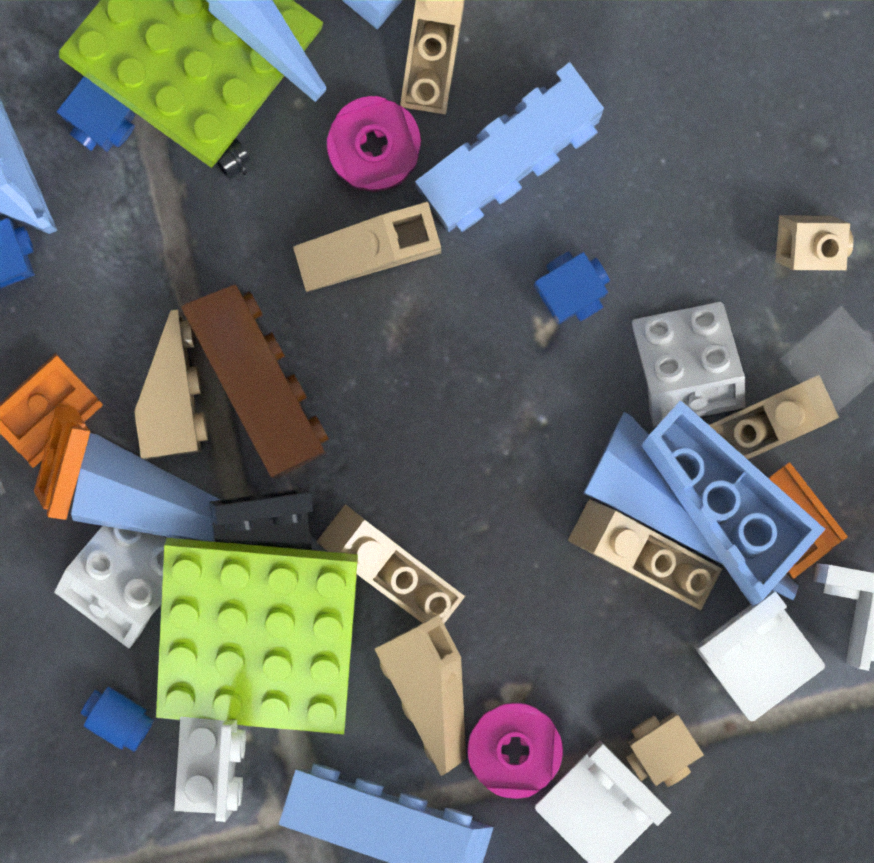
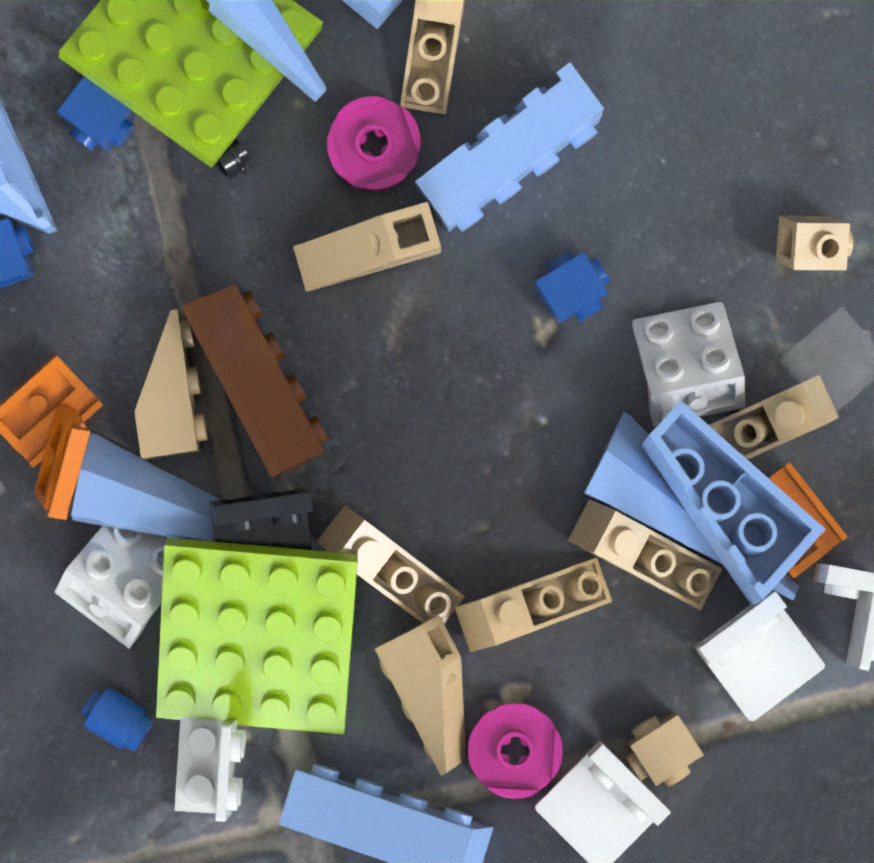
(533, 605): none -> tan slope

